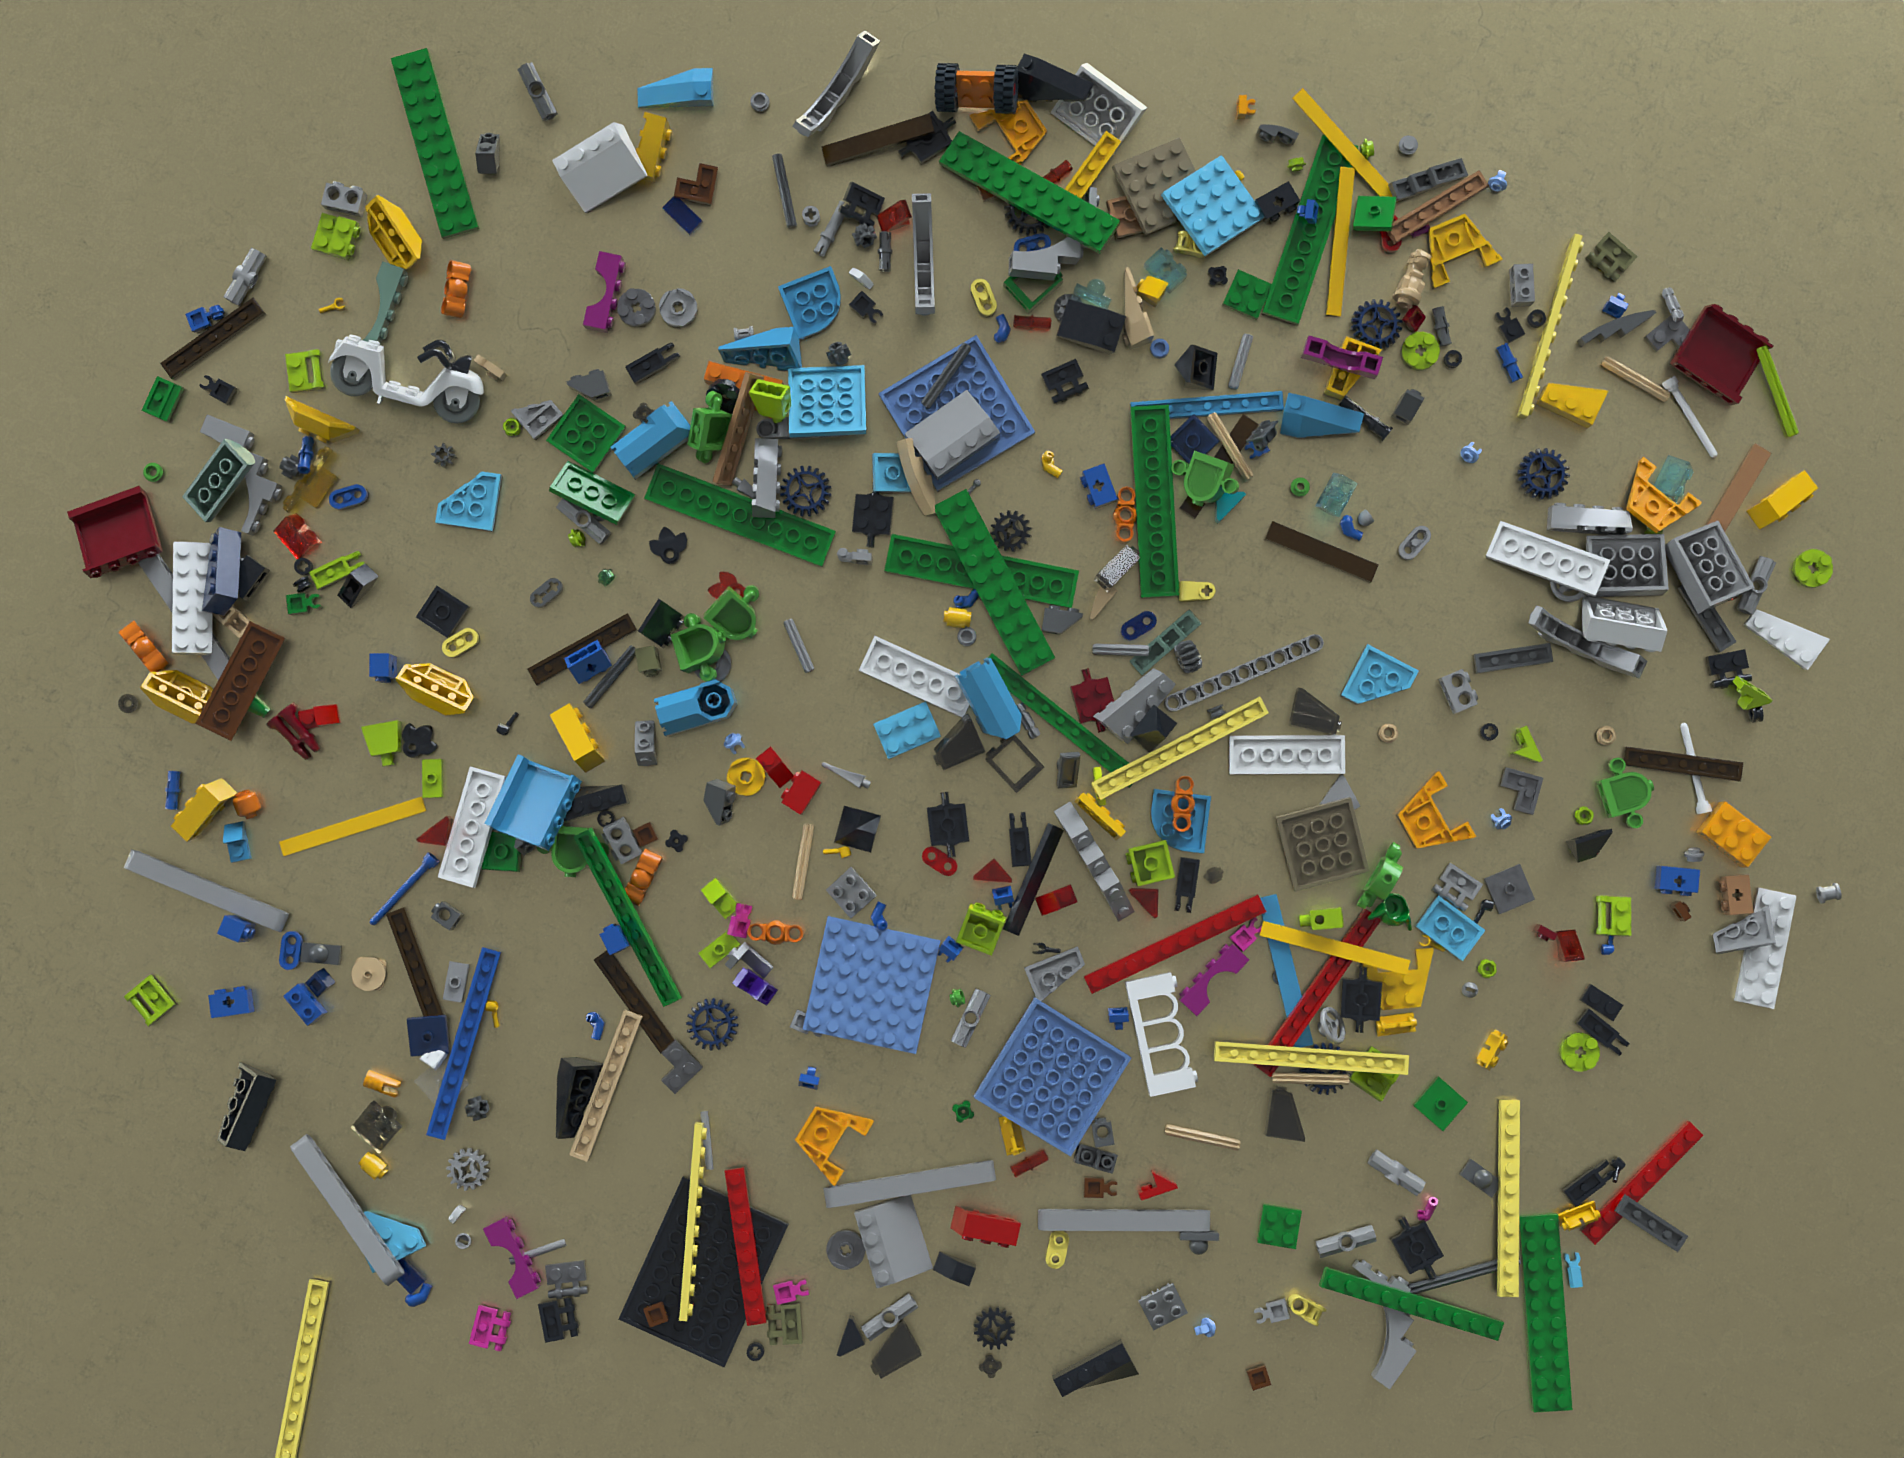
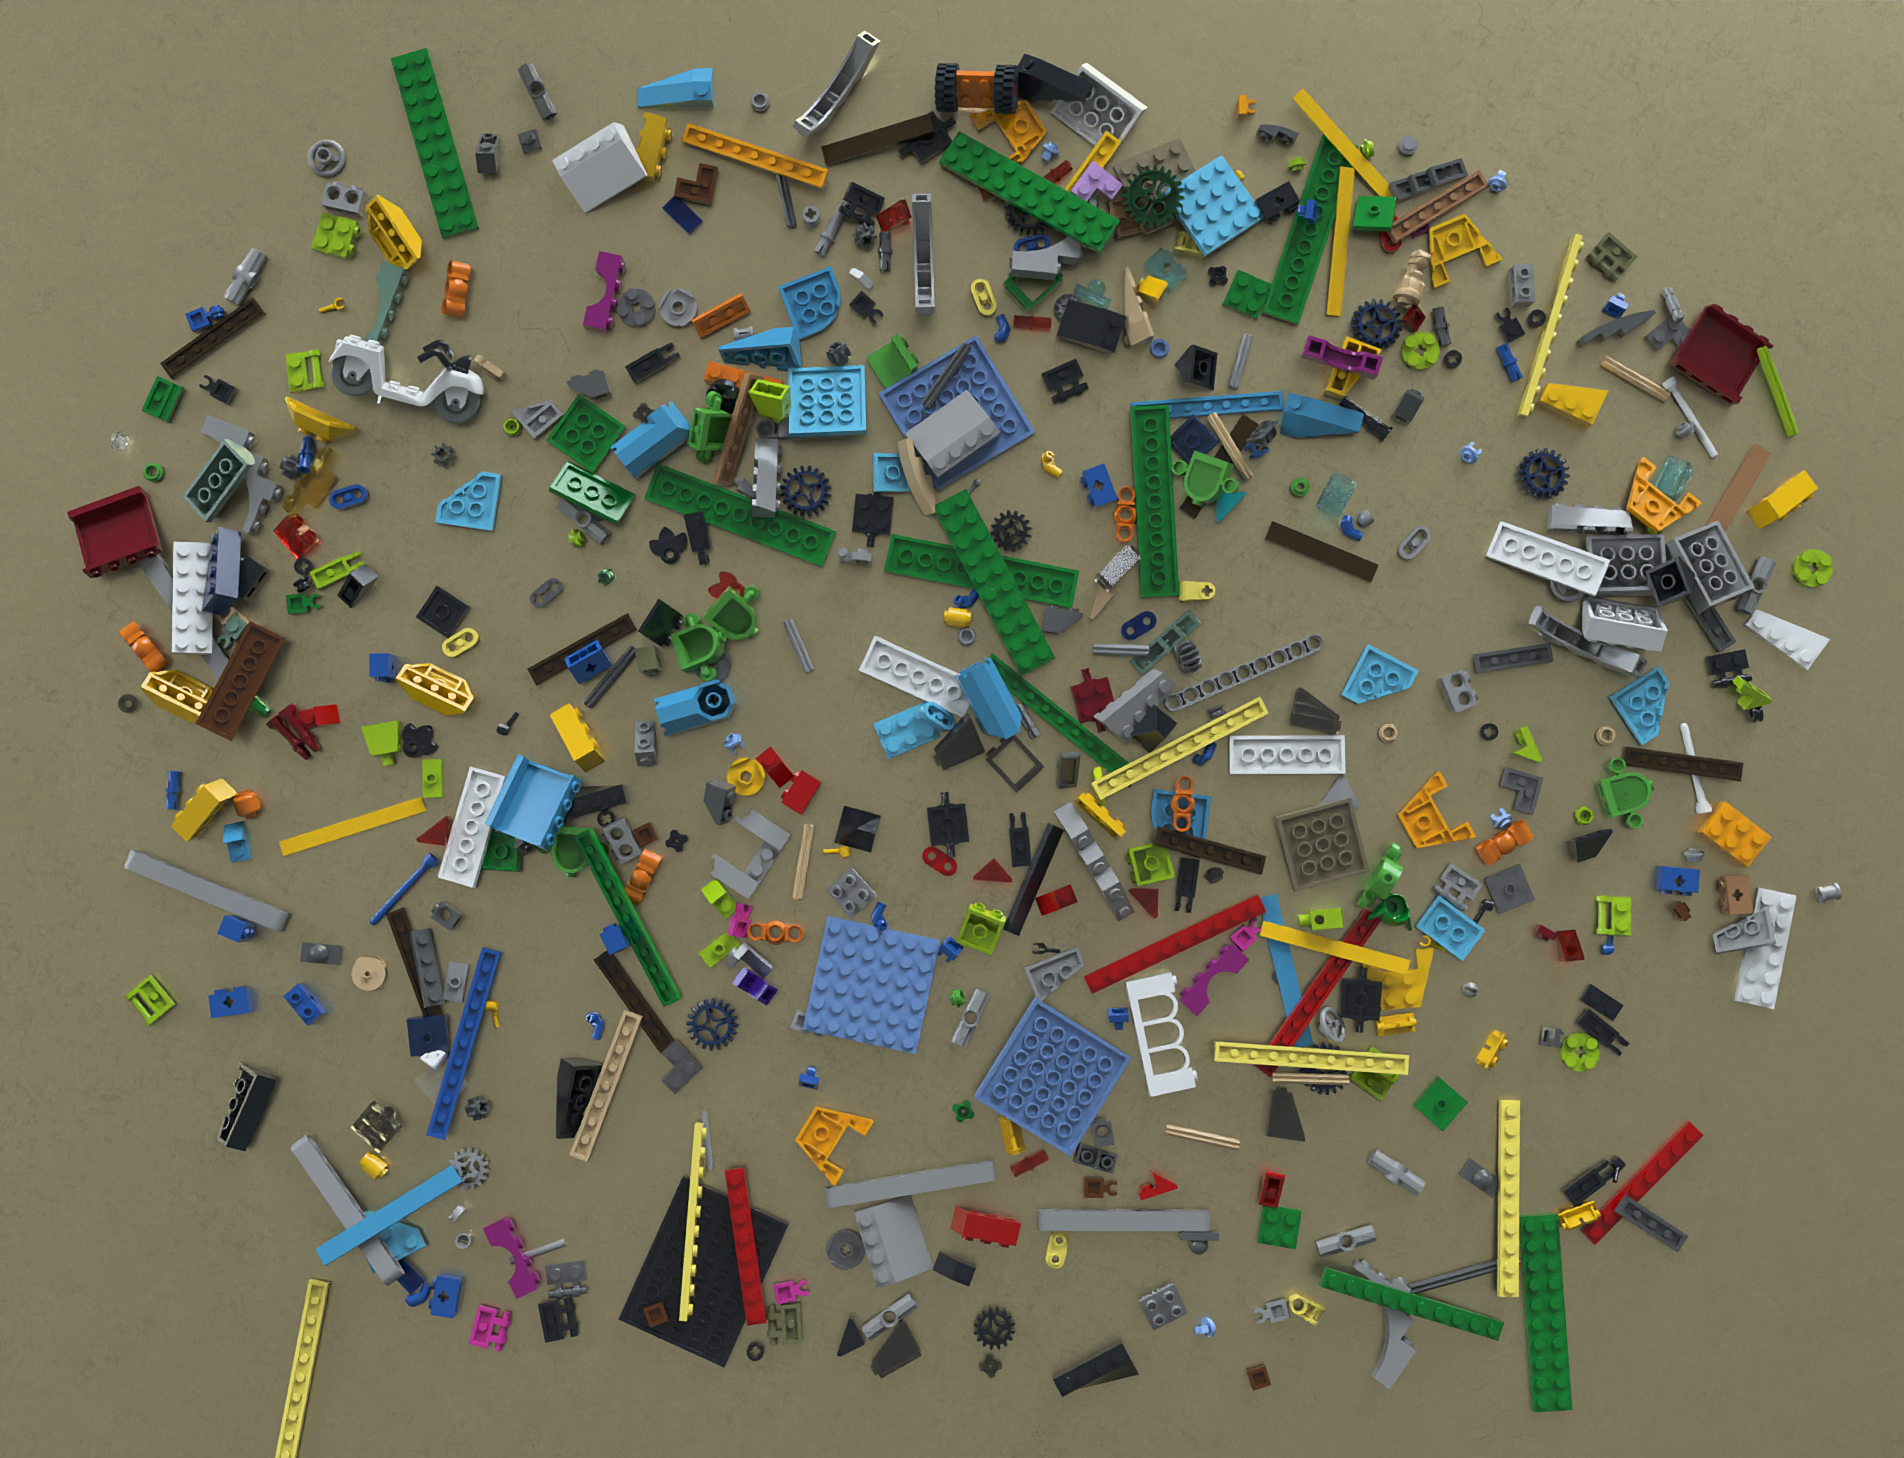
(119, 441): none -> clear plate
(234, 630): none -> sand green plate
(288, 949): blue plate -> none
(320, 982): dark blue slope -> none
(321, 152): none -> light grey piece
(378, 1081): light orange hinge -> none
(388, 1215): none -> dark azure tile
(426, 968): none -> dark grey plate
(445, 1307): none -> blue brick
(529, 141): none -> dark grey tile
(698, 535): none -> black plate
(720, 315): none -> orange plate
(748, 881): none -> light grey wedge
(755, 155): none -> light orange plate
(856, 779): light grey piece -> none
(893, 361): none -> bright green bracket
(936, 714): none -> medium azure plate
(1002, 896): blue tile -> none
(1051, 148): none -> light blue plate
(1096, 179): none -> lavender plate
(1169, 201): none -> dark green gear
(1206, 756): none -> blue arm
(1209, 850): none -> dark brown tile
(1271, 1189): none -> red slope
(1417, 1247): black plate -> none
(1428, 1210): dark pink arm -> none
(1482, 968): lime plate -> none
(1504, 842): none -> orange piece
(1551, 1037): none -> dark grey tile
(1574, 1271): medium azure bar -> none
(1643, 704): none -> medium azure plate
(1671, 581): none -> black slope
(1685, 429): none -> light grey plate

